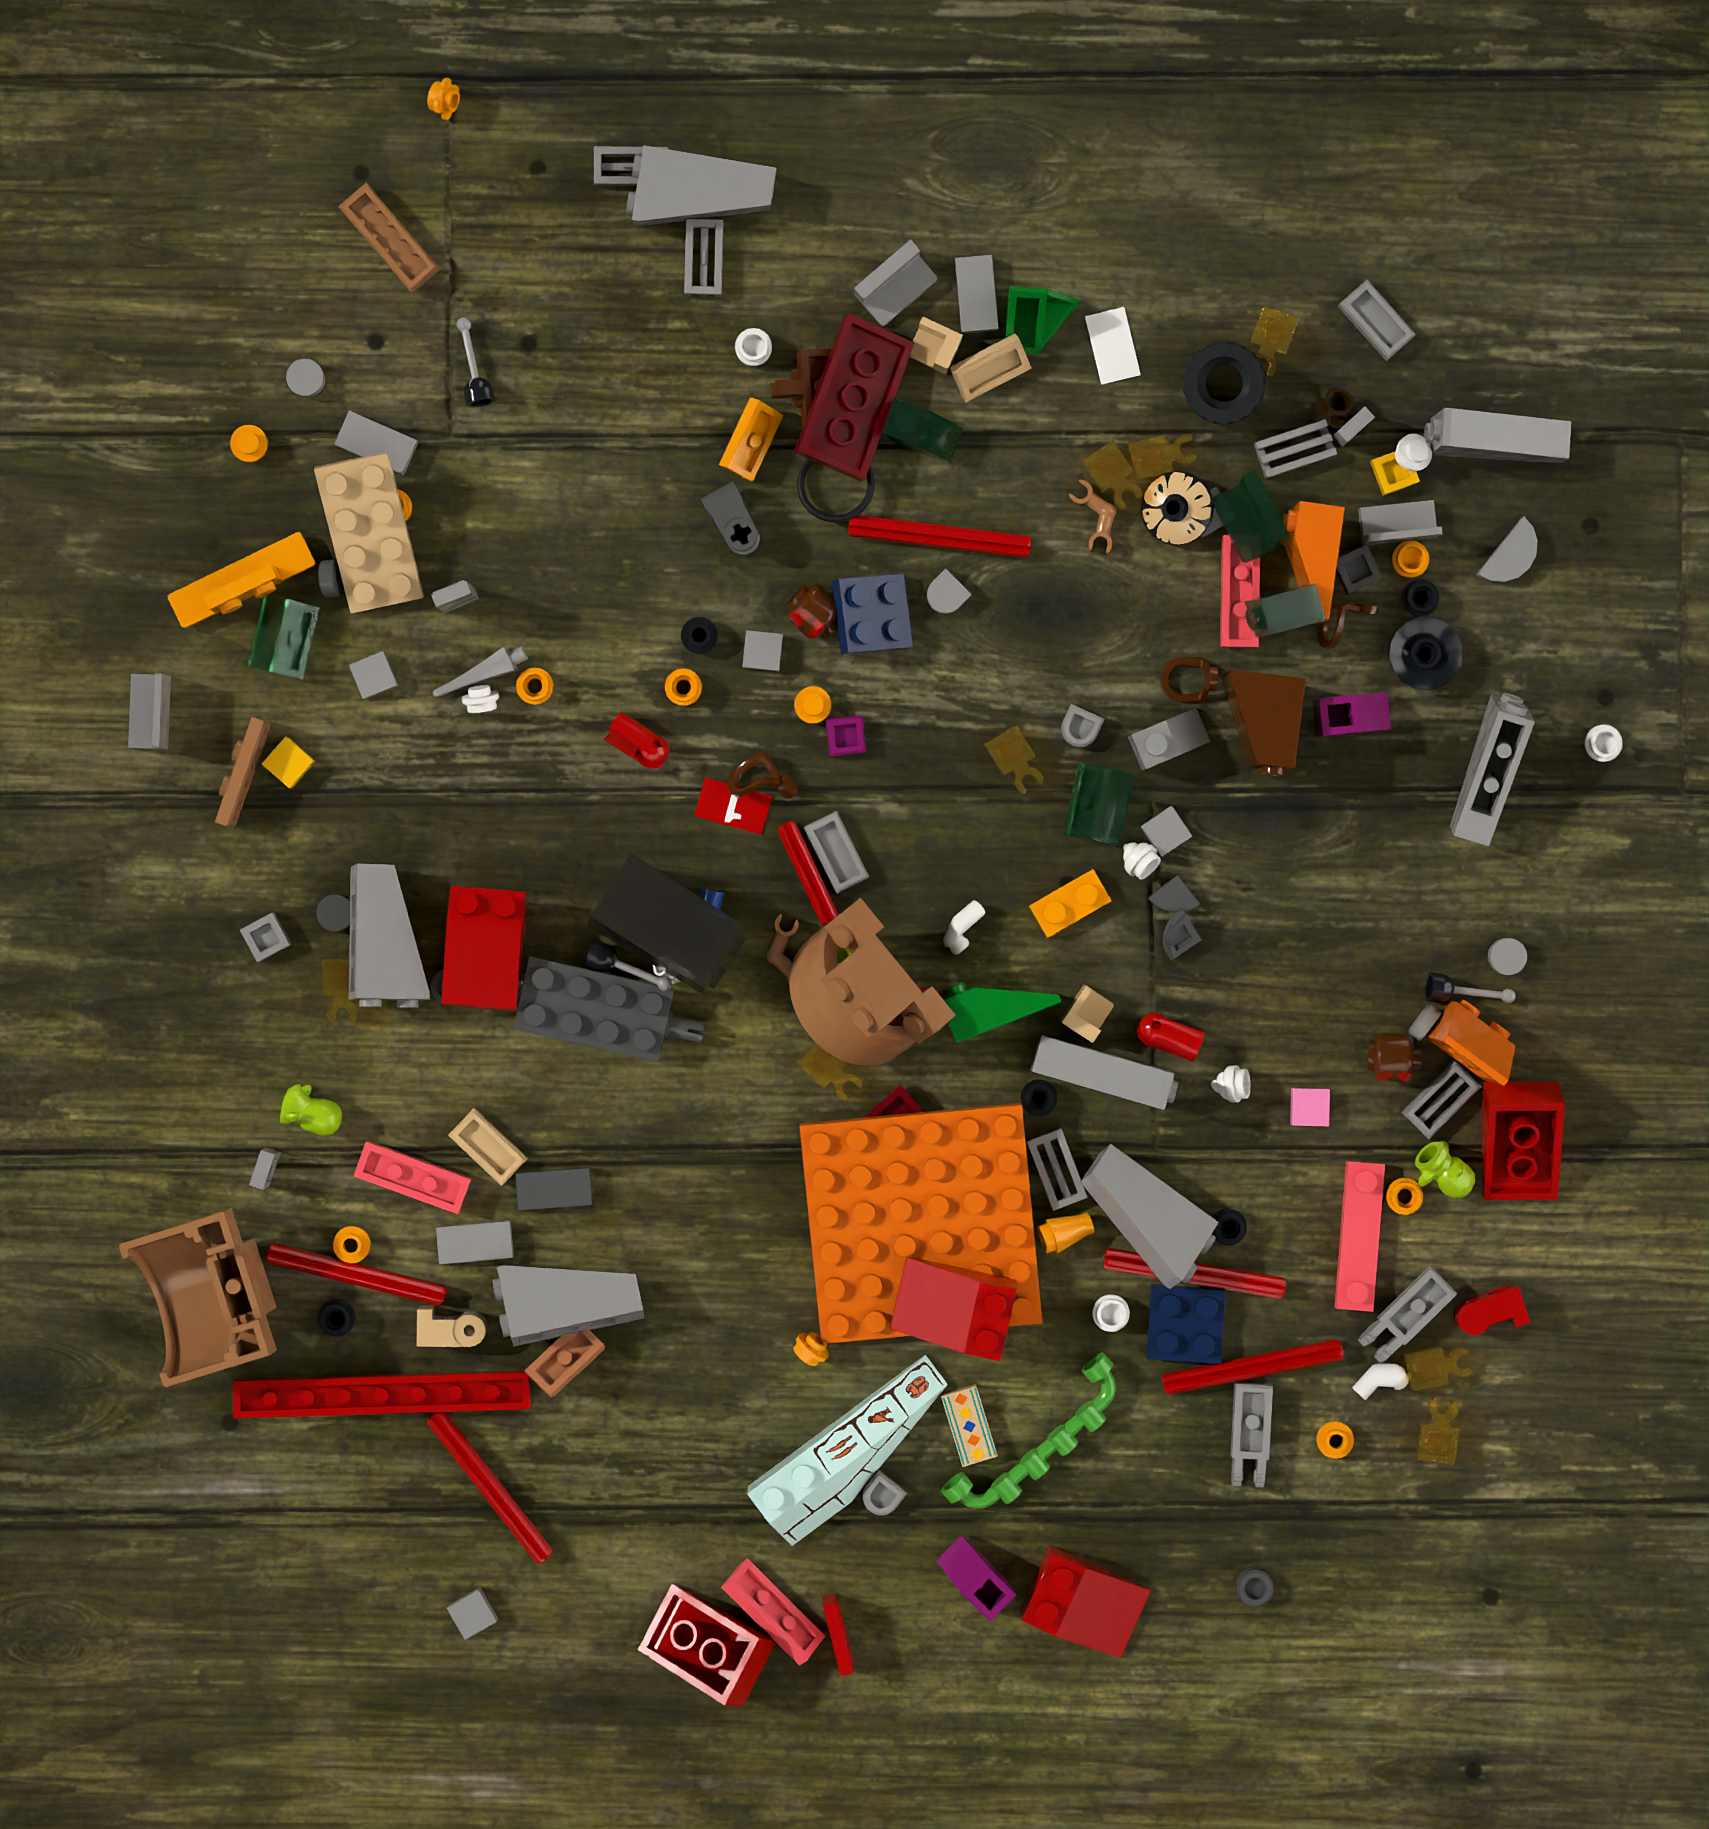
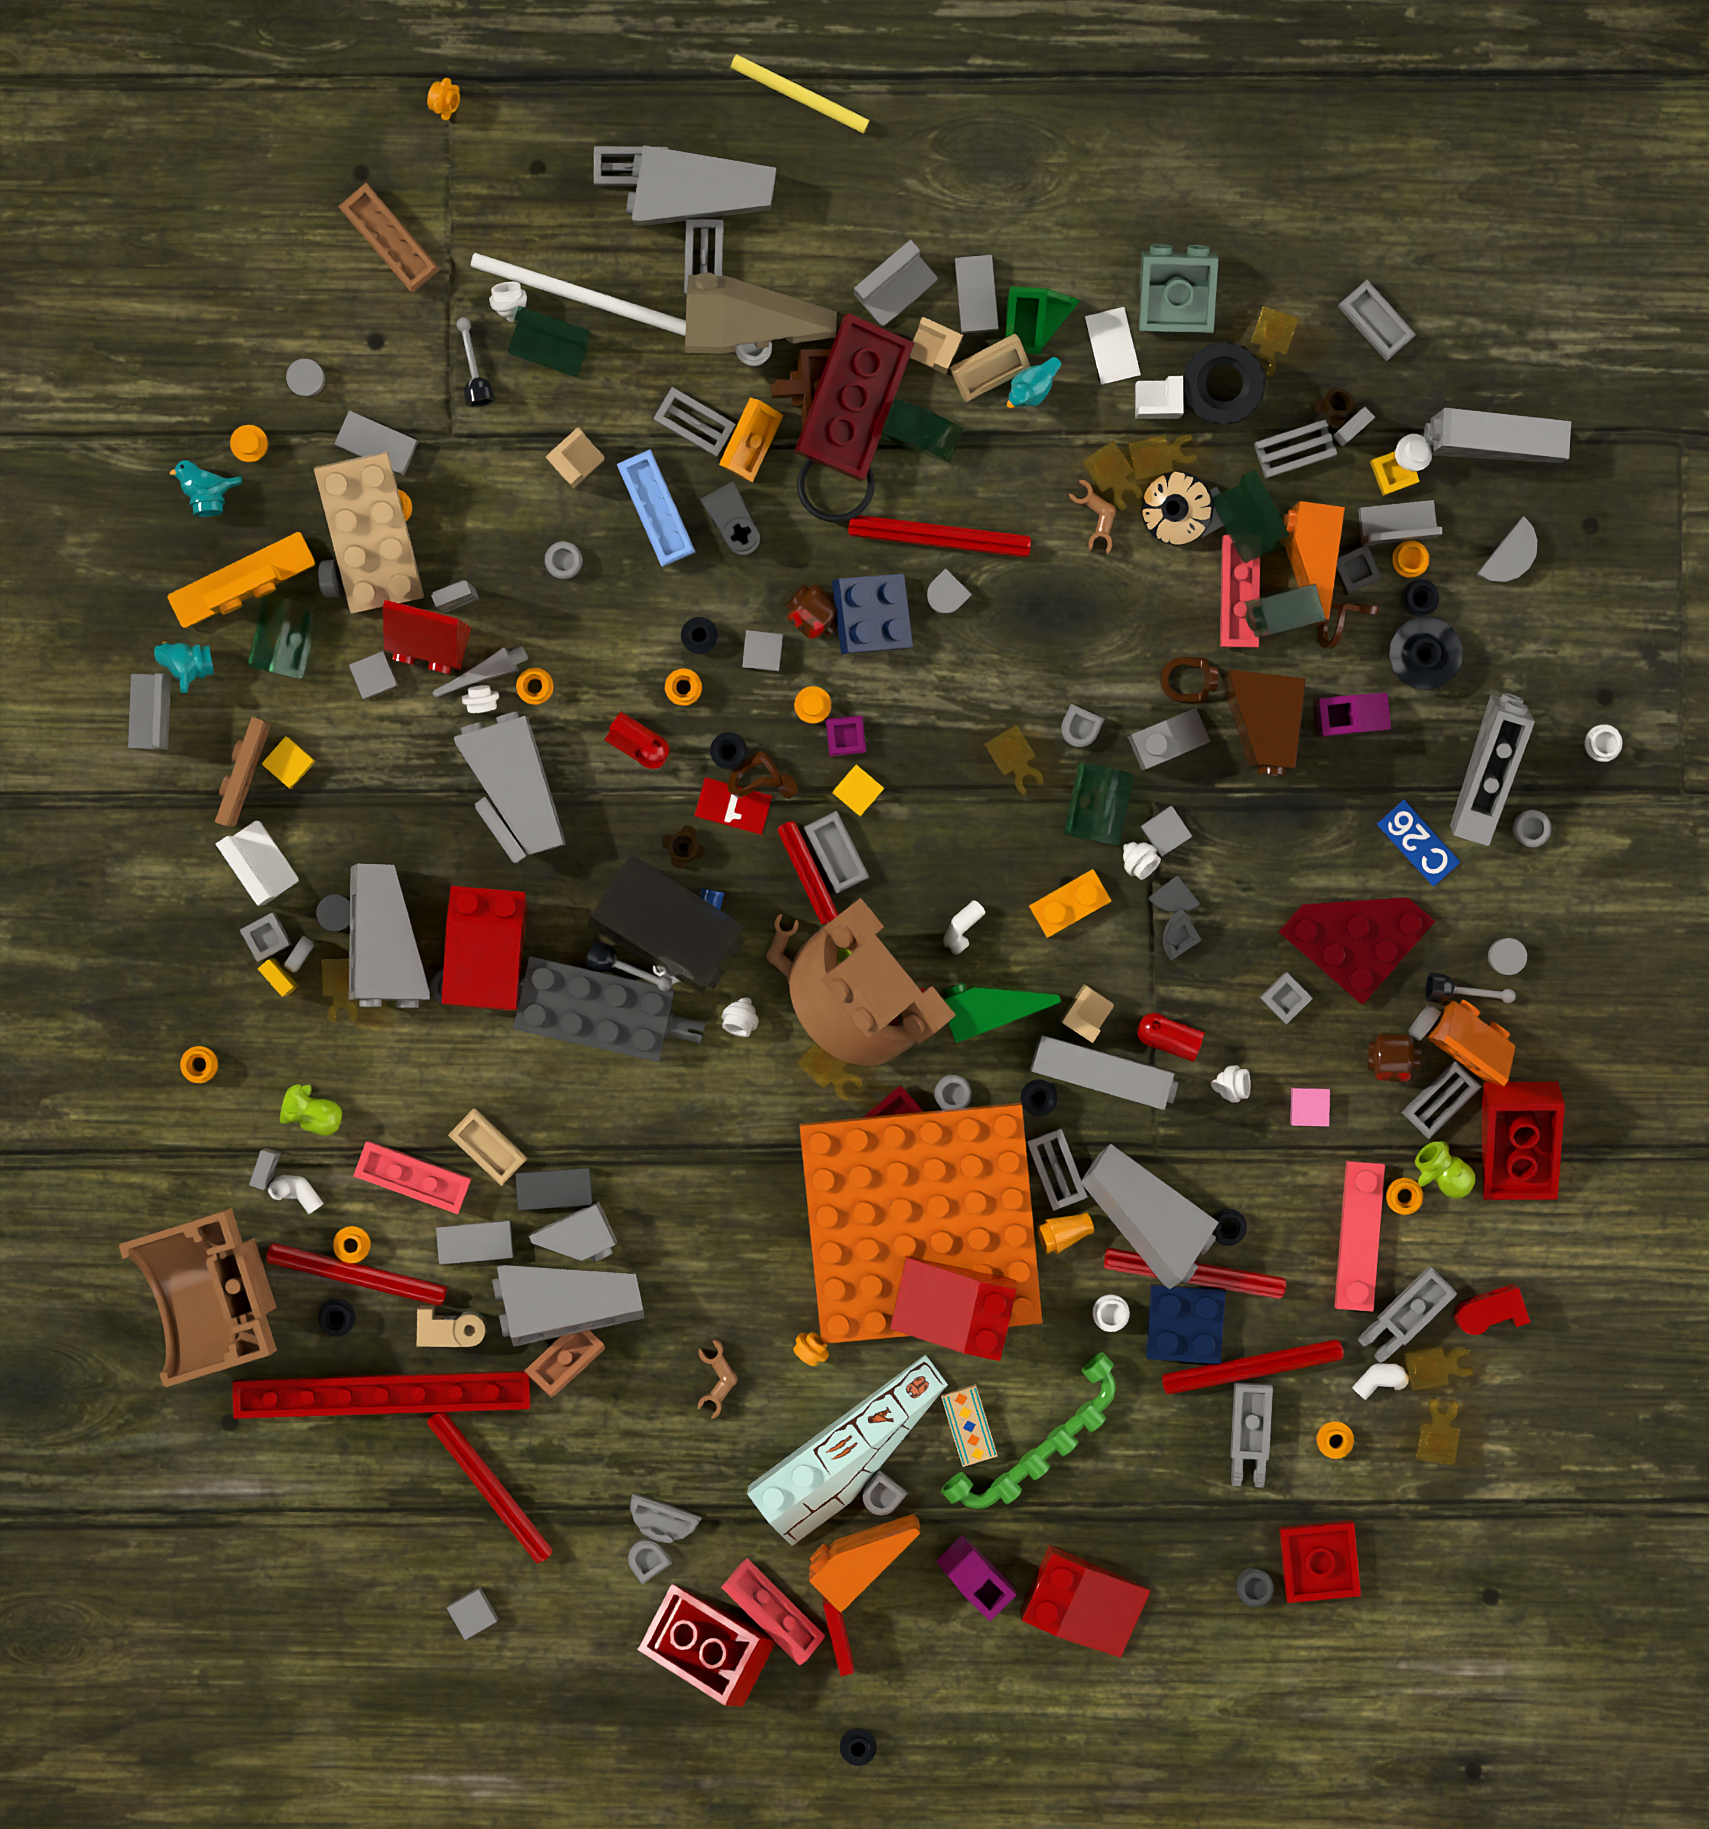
(185, 661): none -> teal animal
(187, 1064): none -> light orange plate
(203, 488): none -> teal animal
(258, 863): none -> white panel
(278, 977): none -> yellow tile
(295, 1188): none -> white arm
(299, 955): none -> light grey tile
(424, 636): none -> red slope
(500, 830): none -> light grey tile
(507, 298): none -> white plate
(514, 778): none -> light grey slope
(549, 342): none -> clear green panel
(563, 560): none -> light grey tile
(575, 457): none -> tan panel
(578, 293): none -> white piece
(579, 1235): none -> light grey slope
(648, 1559): none -> light grey tile
(656, 508): none -> light blue plate
(661, 1520): none -> light grey tile
(667, 406): none -> light grey tile
(673, 843): none -> dark brown plate
(716, 750): none -> black plate
(727, 1377): none -> medium nougat arm
(734, 313): none -> dark tan wedge
(740, 1018): none -> white plate
(799, 93): none -> light yellow bar
(857, 1559): none -> orange slope
(858, 790): none -> yellow tile
(858, 1735): none -> black plate
(953, 1092): none -> light grey tile
(1033, 384): none -> teal animal
(1159, 399): none -> white panel
(1178, 289): none -> sand green plate
(1285, 998): none -> light grey tile
(1319, 1561): none -> red tile
(1357, 939): none -> dark red plate
(1418, 843): none -> blue sticker
(1531, 828): none -> light grey tile

